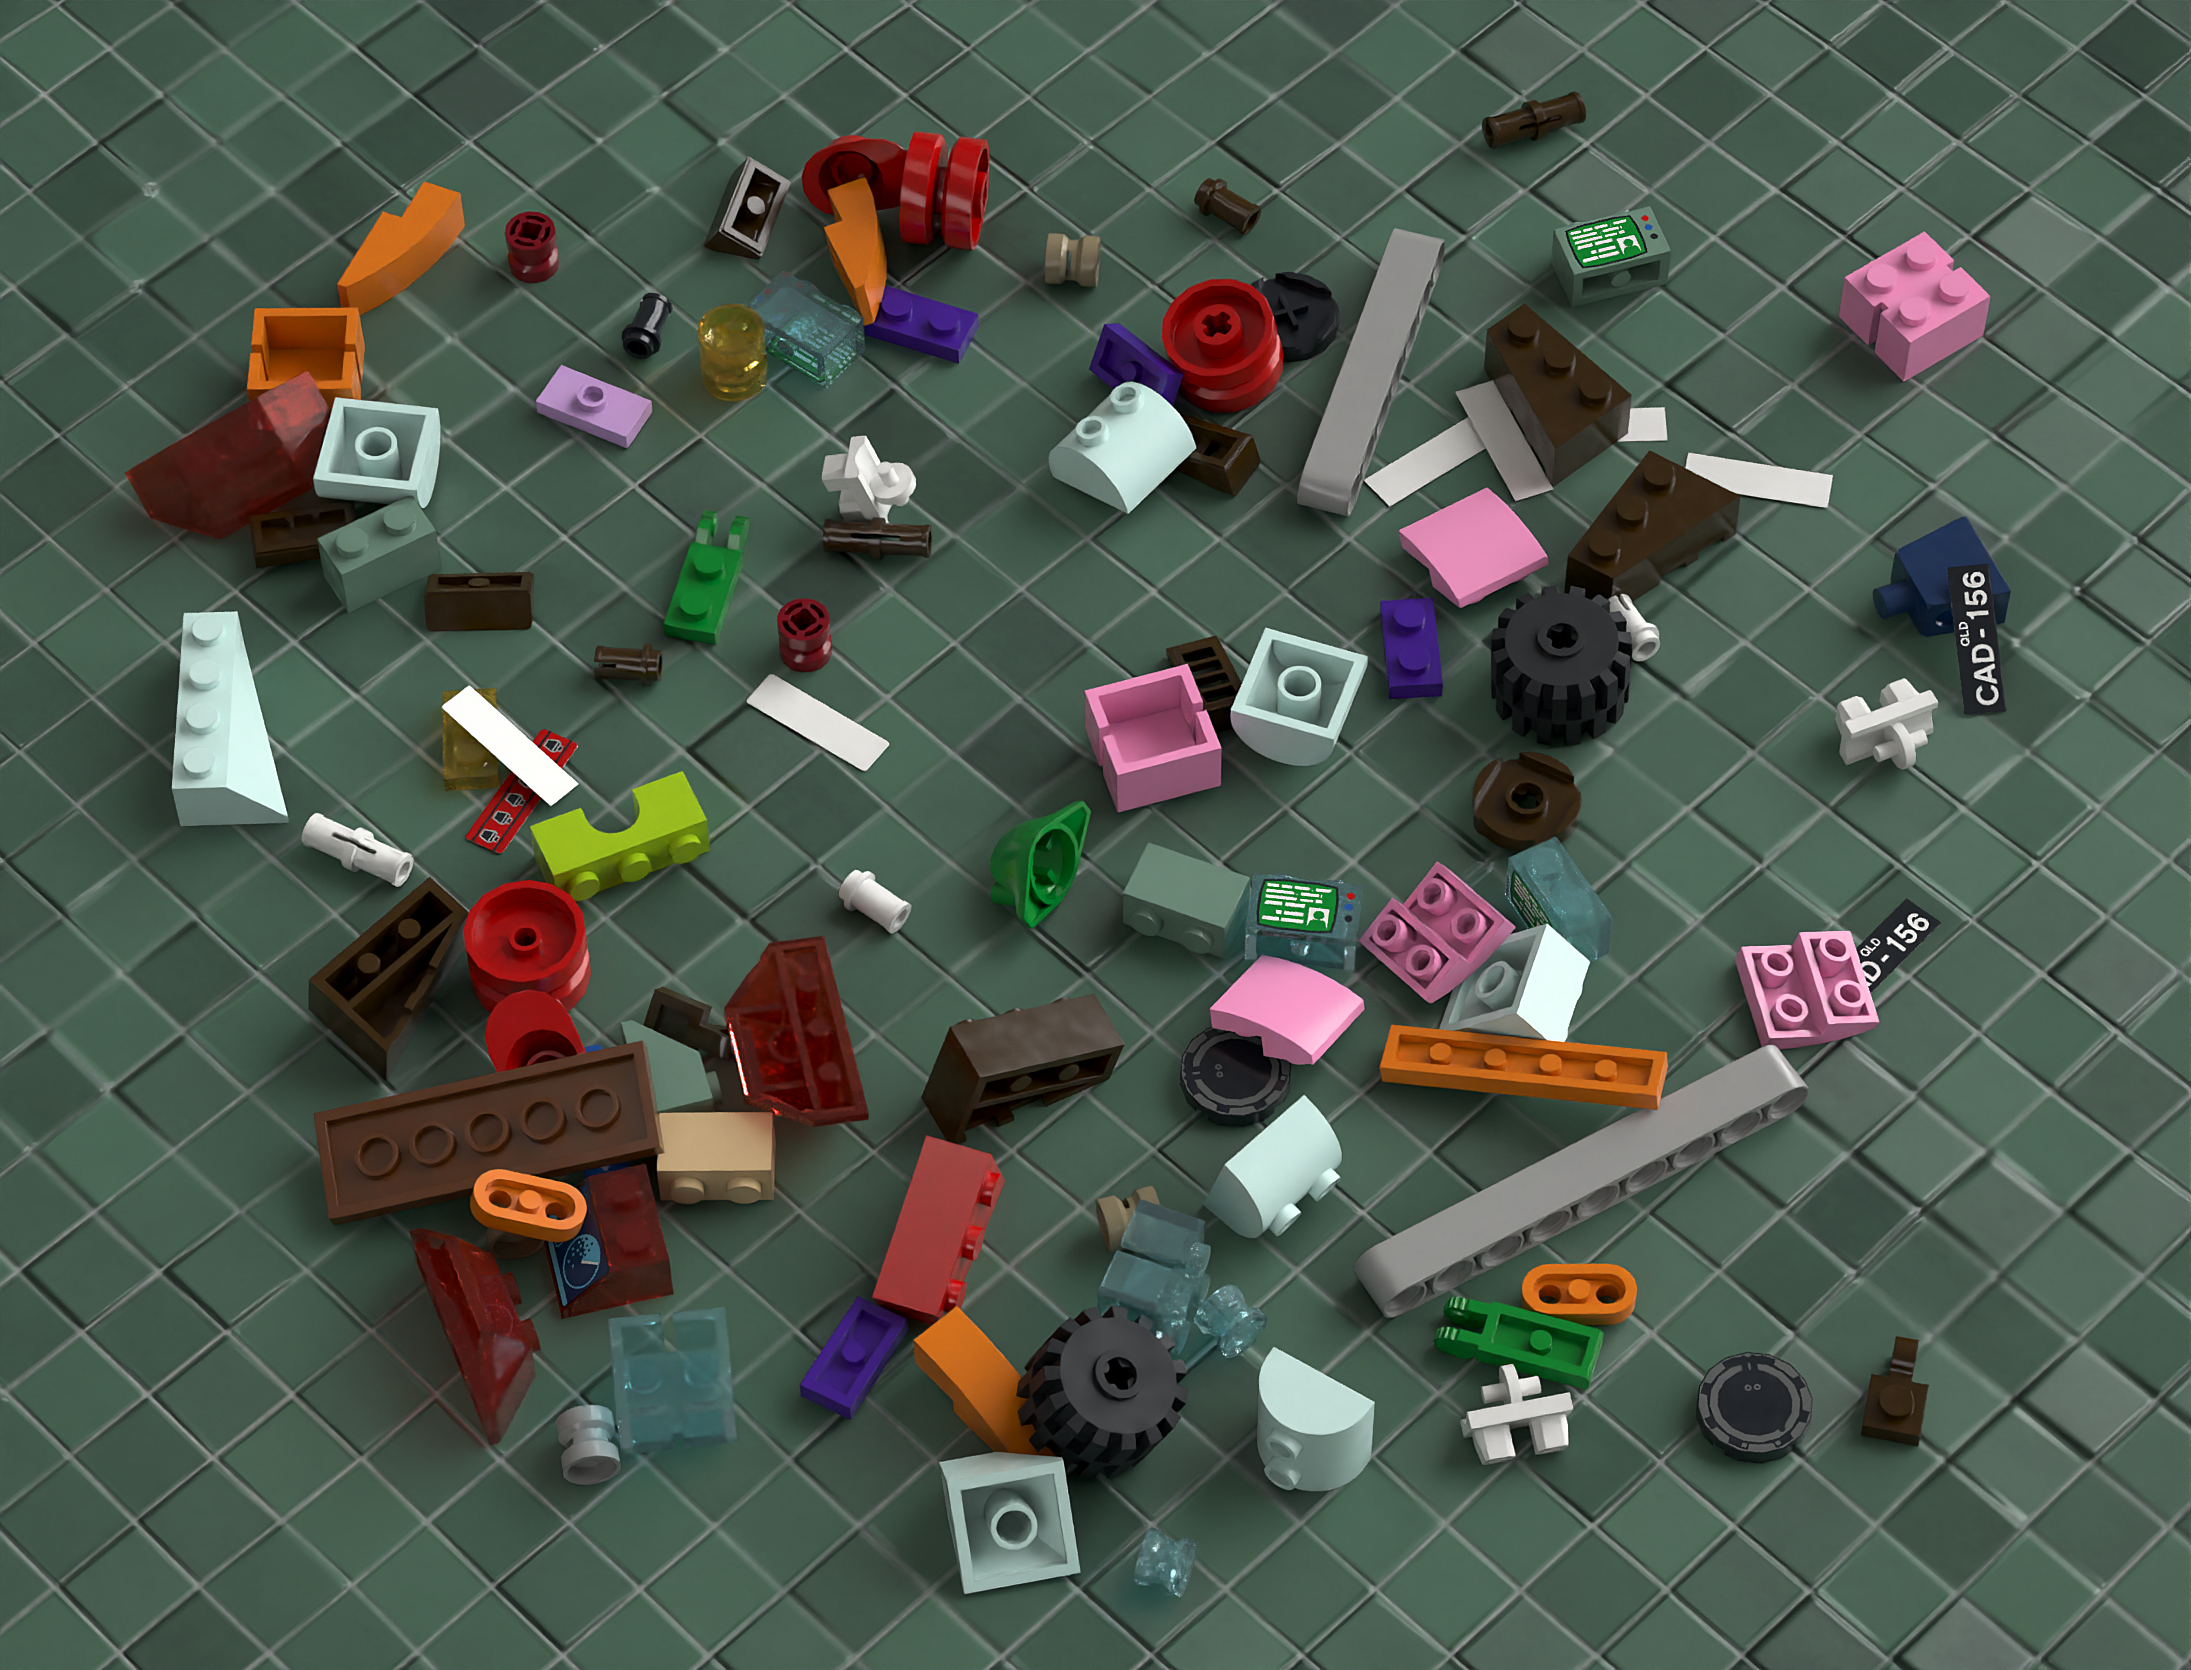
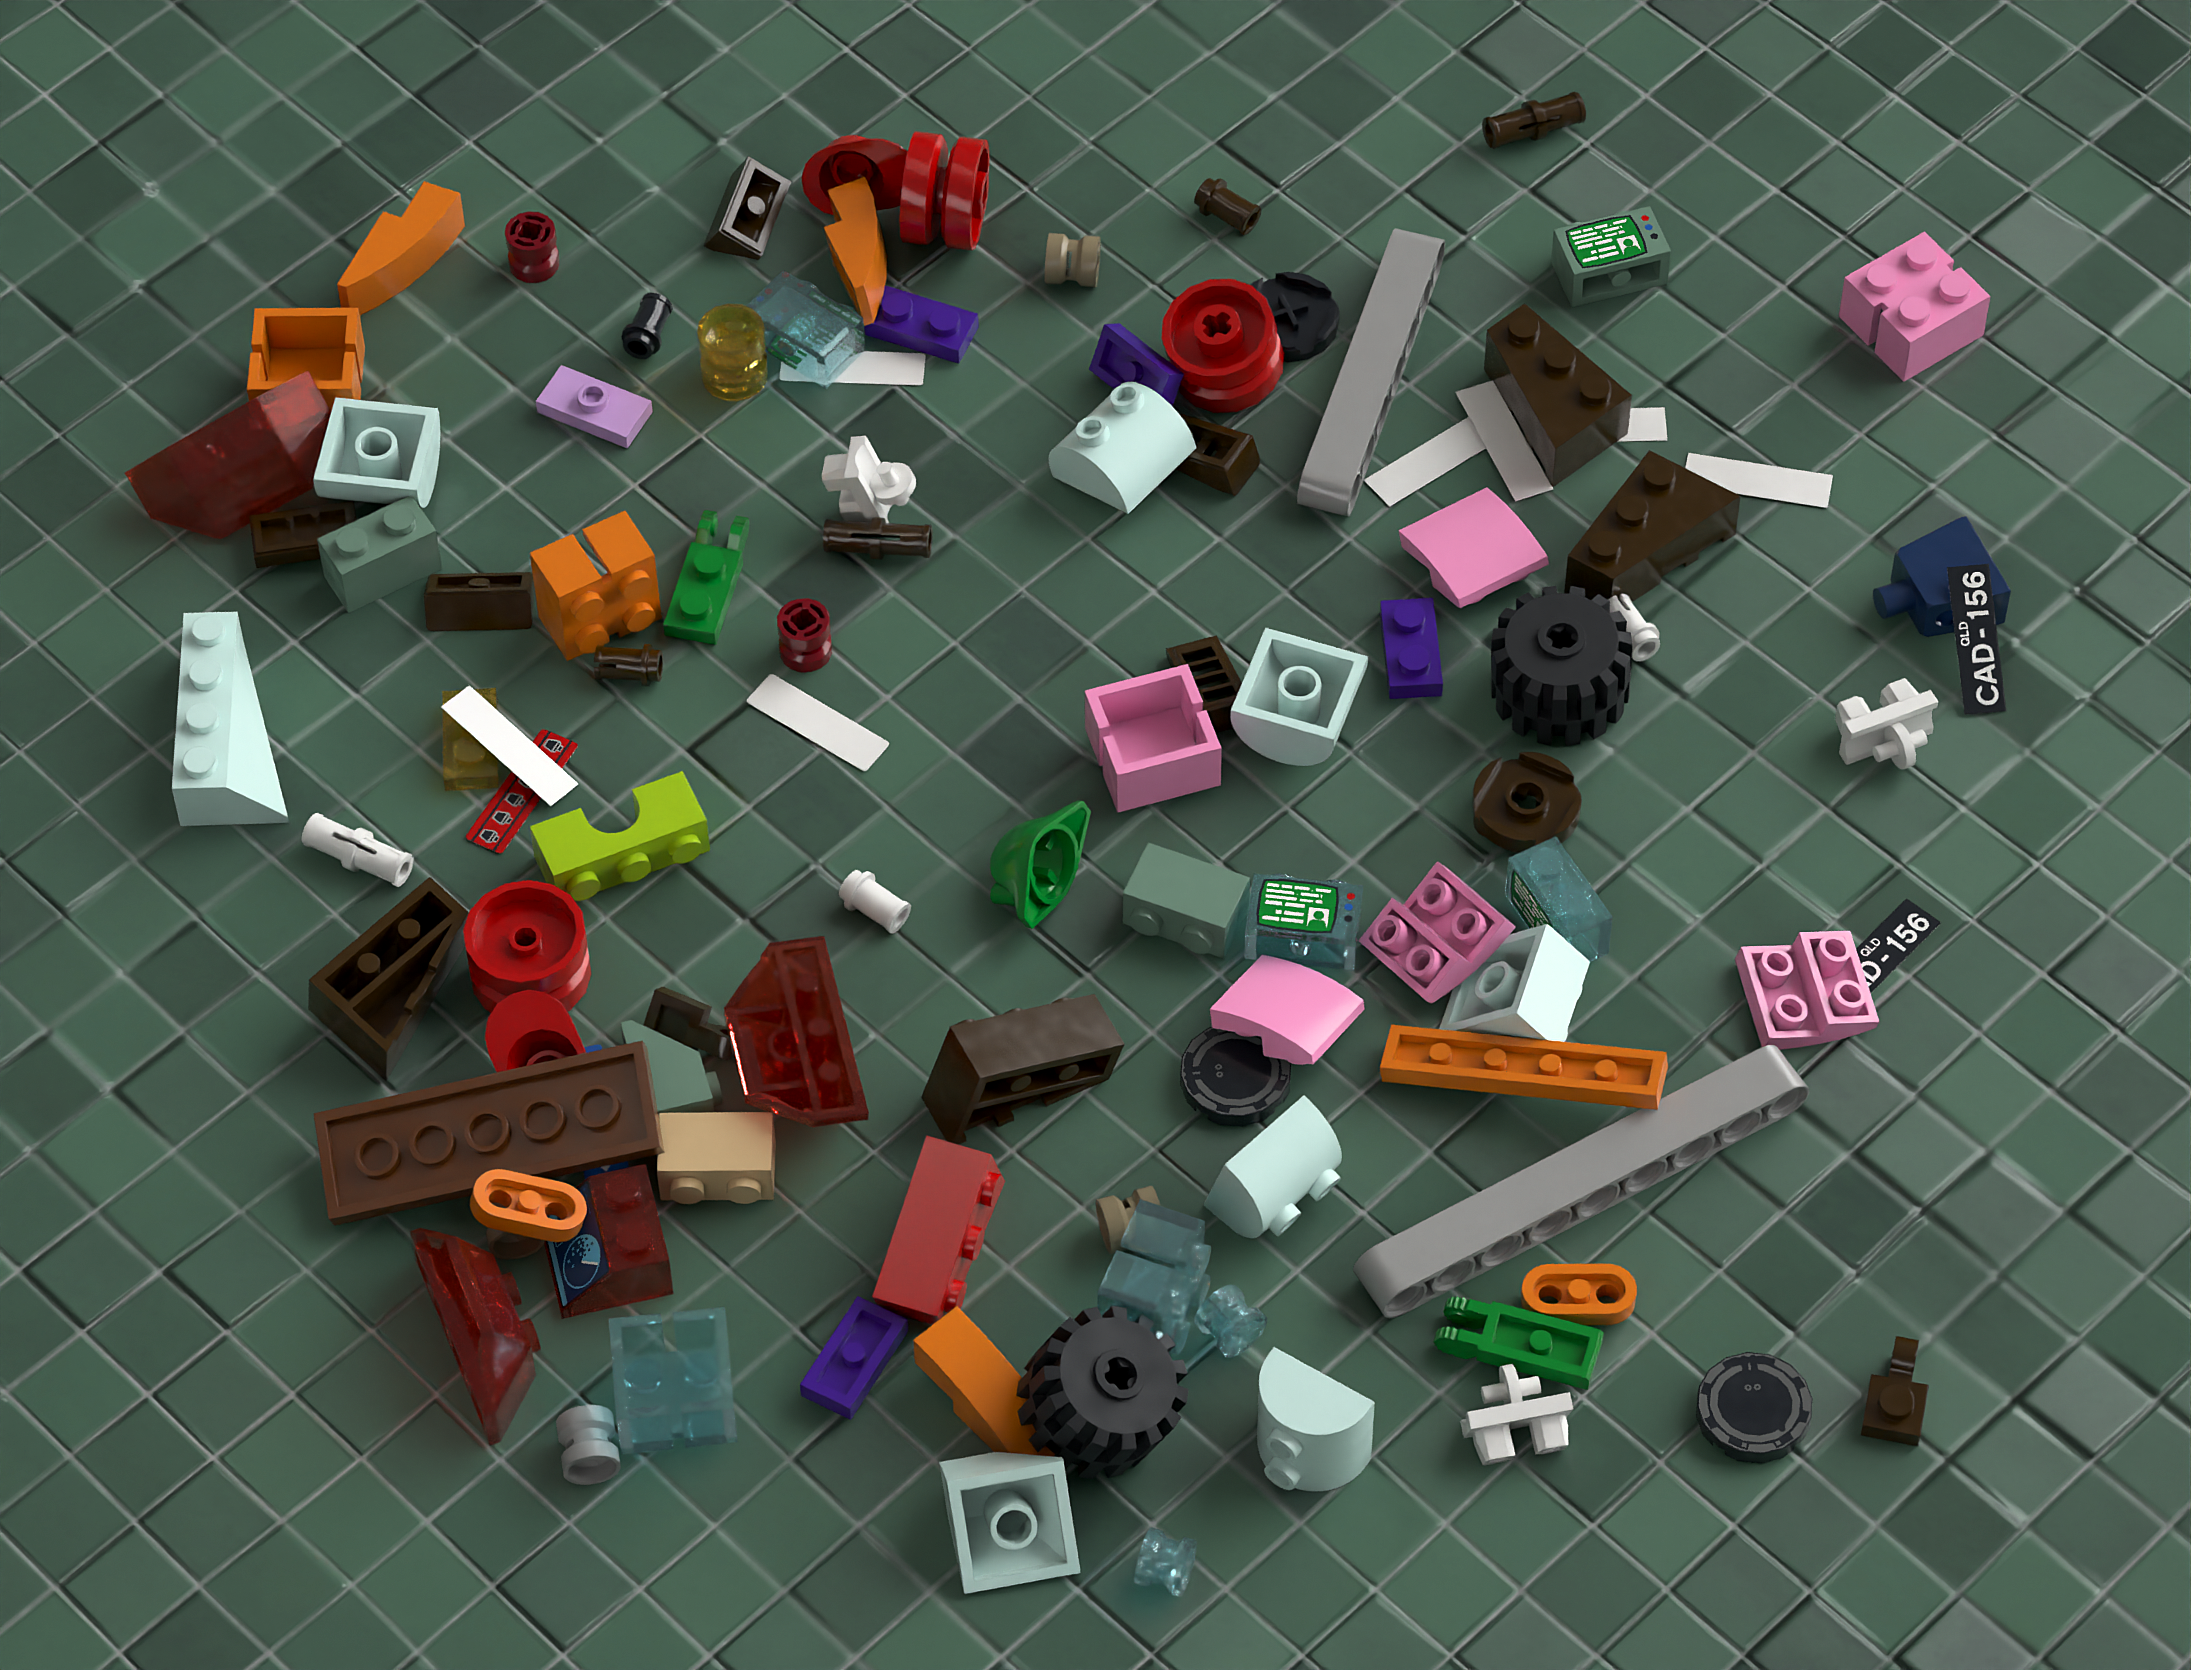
(587, 608): none -> orange piece
(874, 368): none -> white sticker

